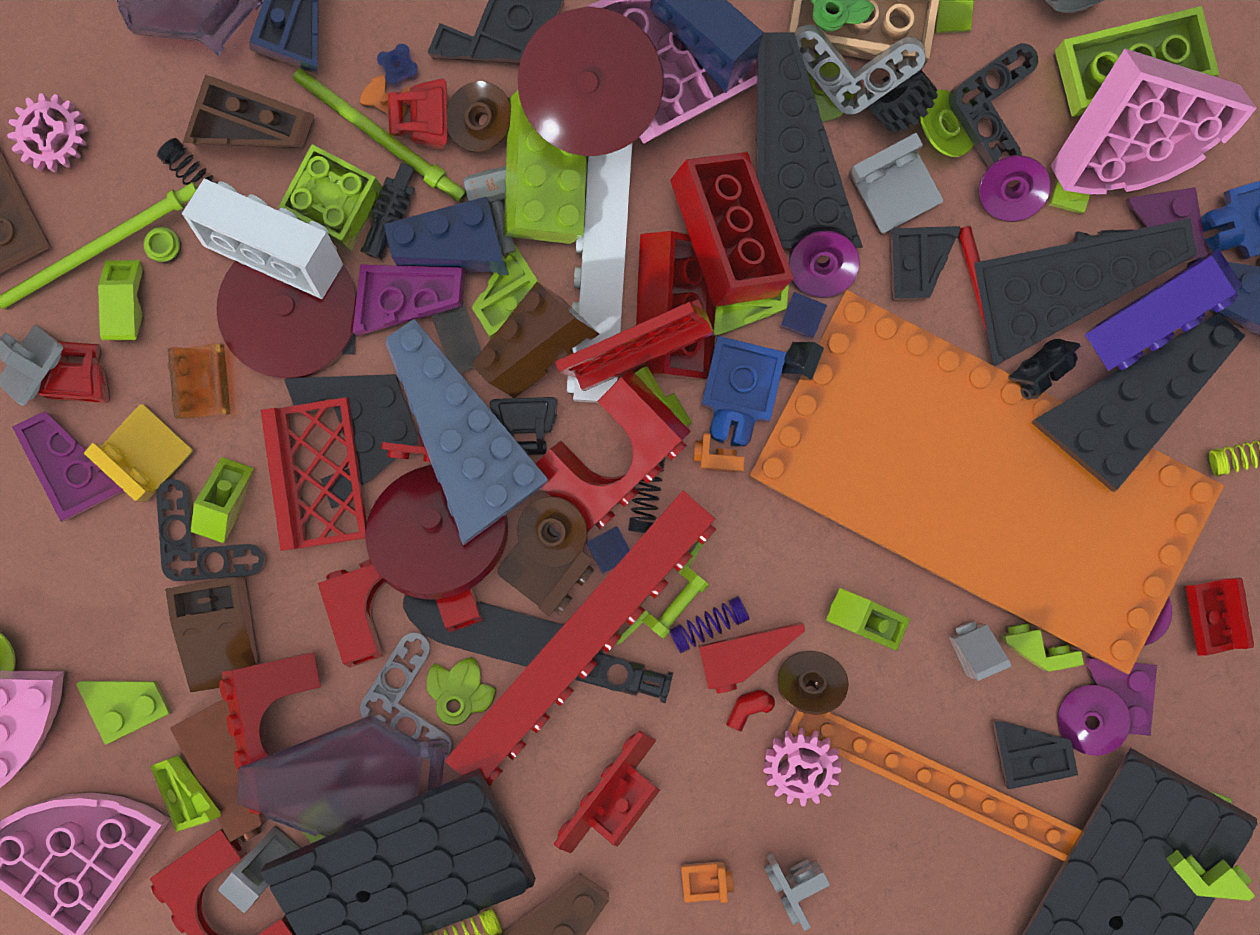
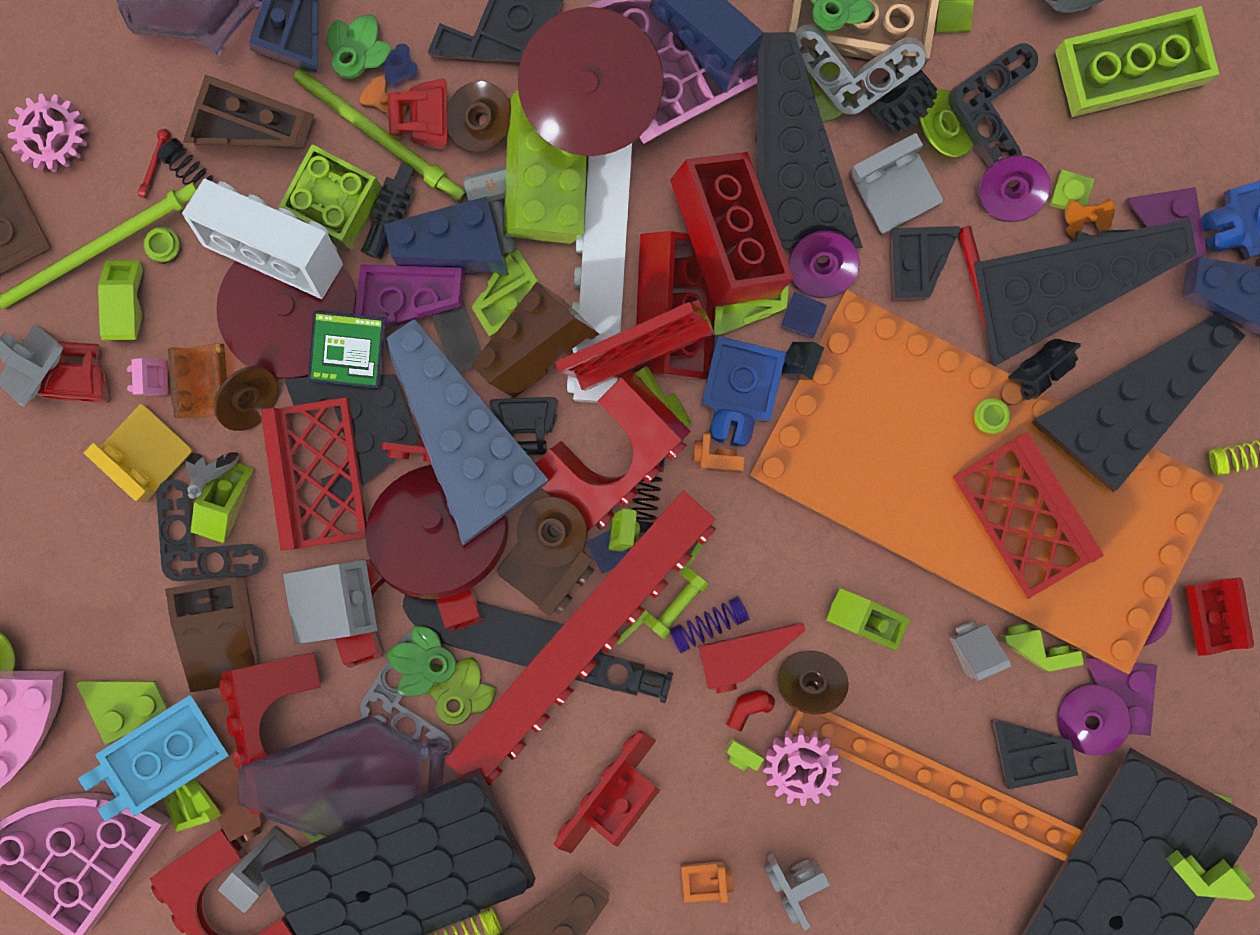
(63, 468): magenta wing -> none
(148, 377): none -> bright pink tile
(156, 759): none -> medium azure tile
(163, 136): none -> red hinge
(201, 473): none -> light grey piece
(243, 396): none -> reddish brown dish
(330, 602): none -> light grey panel
(346, 349): none -> tile
(358, 41): none -> bright green plate
(415, 662): none -> bright green plate
(623, 530): none -> lime plate
(743, 756): none -> lime plate
(992, 416): none -> lime plate
(1056, 501): none -> red fence
(1078, 214): none -> orange piece
(1148, 125): bright pink brick -> none
(1164, 309): dark purple brick -> none

